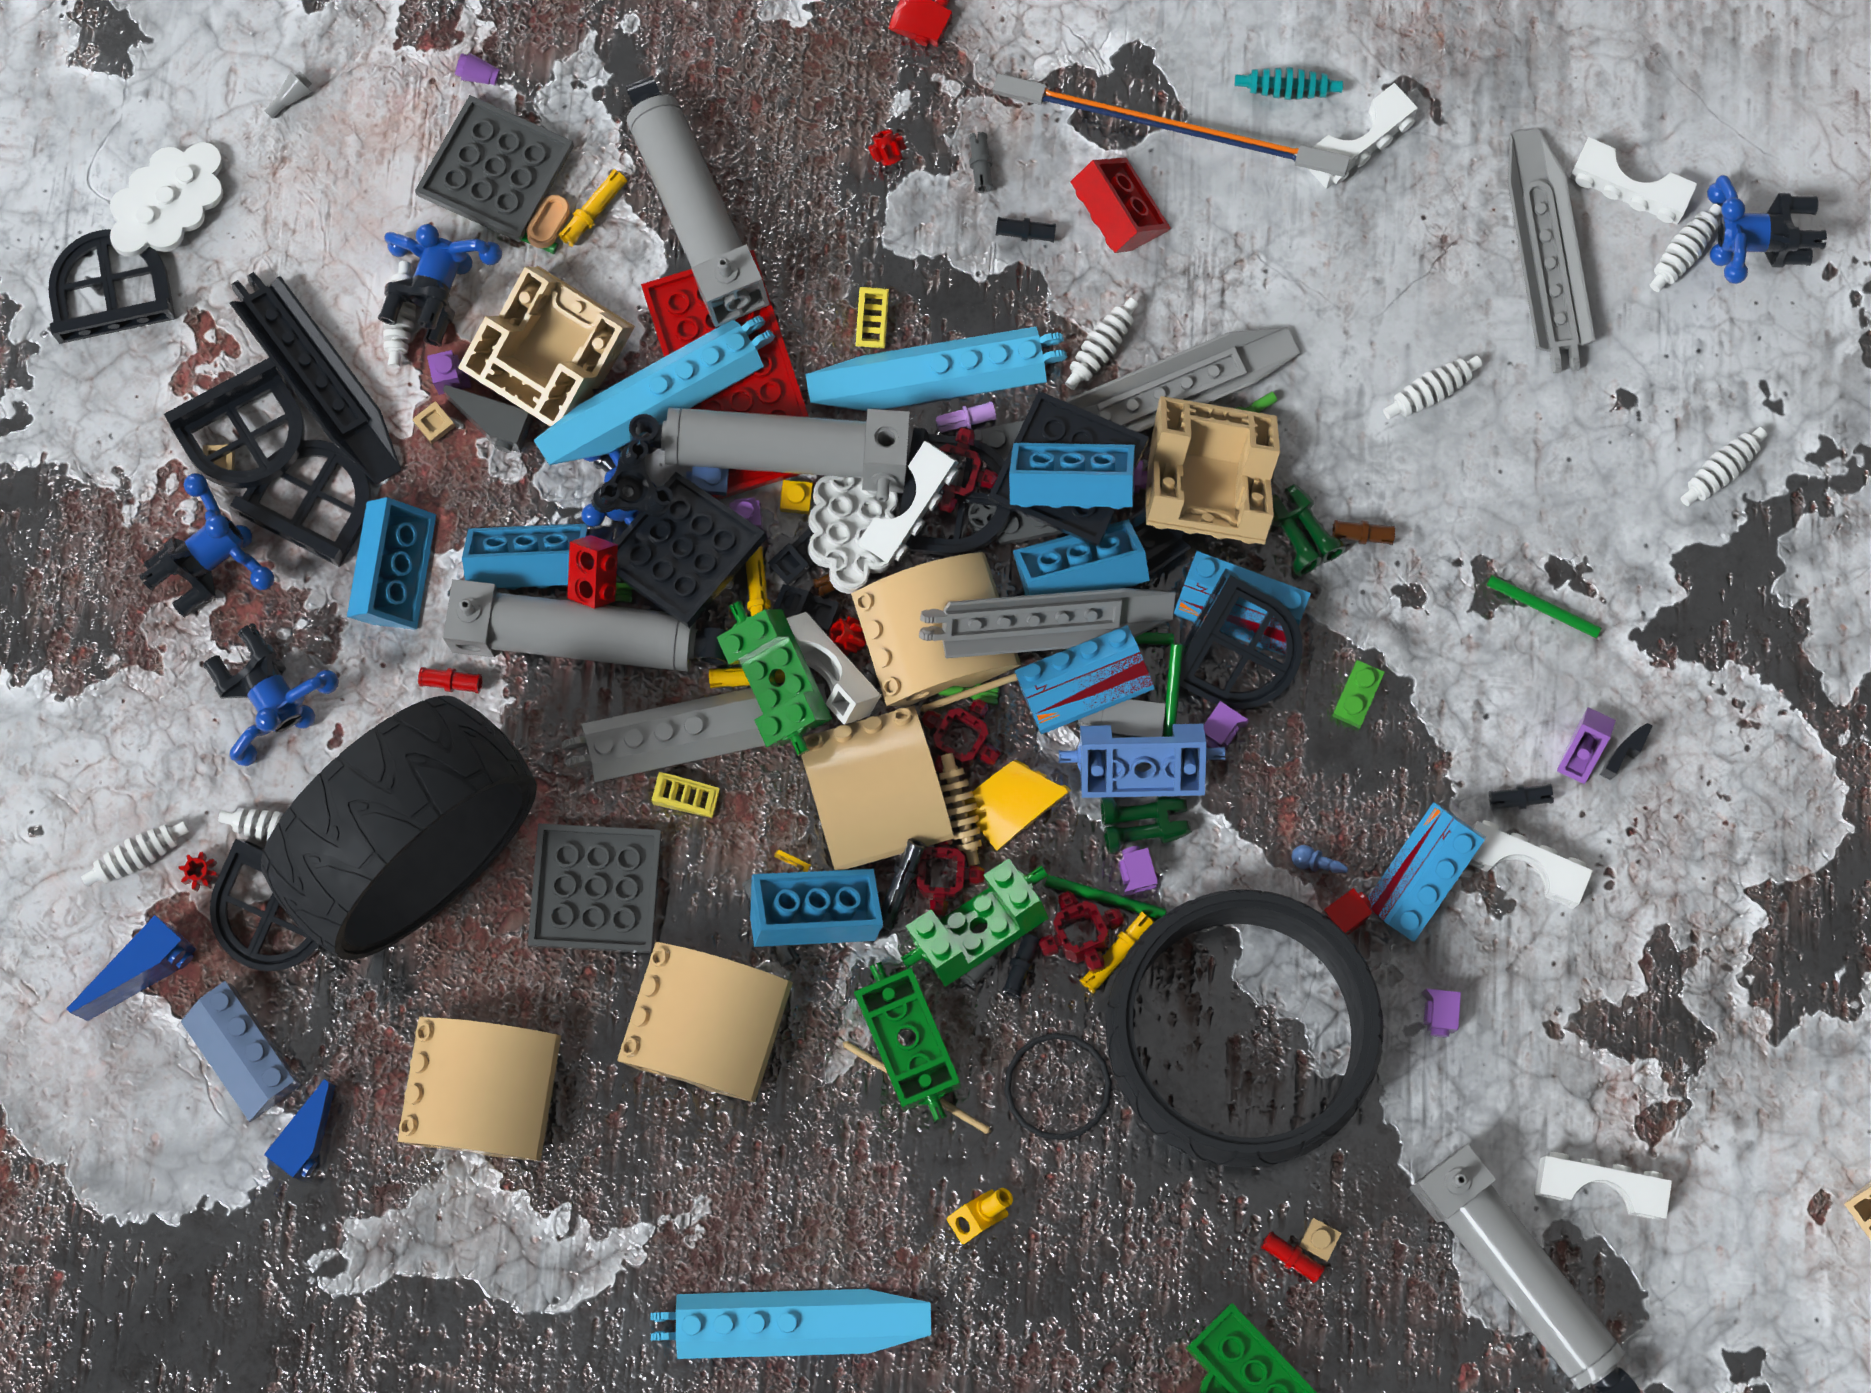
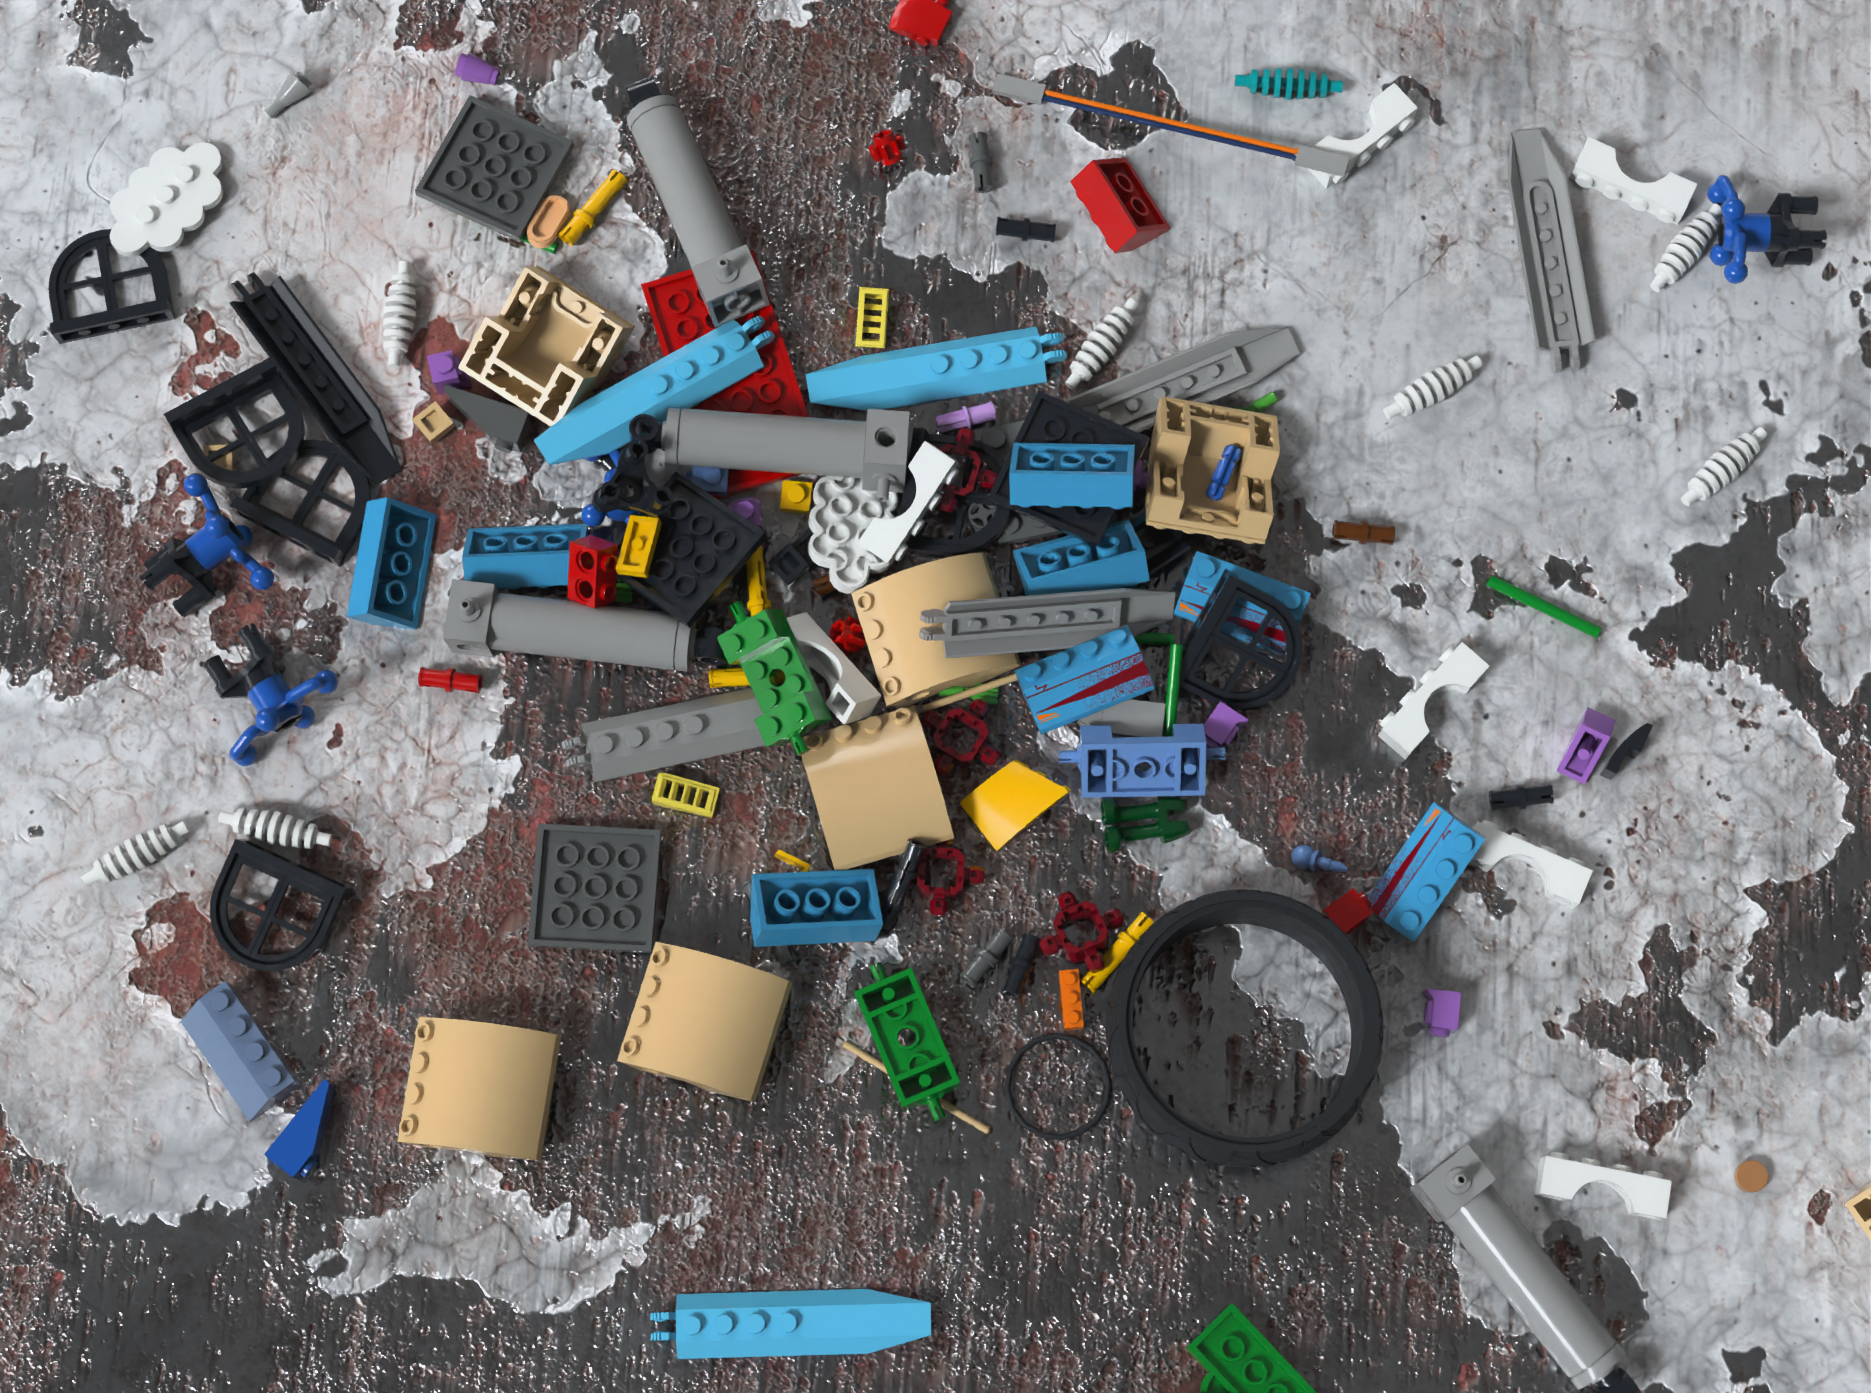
(143, 962): blue slope -> none
(207, 871): red gear -> none
(397, 826): black tyre -> none
(433, 277): wheel -> none
(638, 546): none -> yellow plate
(797, 601): black slope -> none
(951, 773): tan piece -> none
(981, 1213): yellow bracket -> none
(1007, 908): brick -> none
(1071, 999): none -> orange piece
(1105, 897): green bar -> none
(1137, 870): medium lavender window -> none
(1223, 472): none -> blue axle
(1292, 1257): red pin -> none
(1306, 556): dark green piece -> none
(1319, 1240): tan plate -> none
(1358, 694): bright green plate -> none
(1457, 673): none -> white arch
(1751, 1176): none -> medium nougat tile

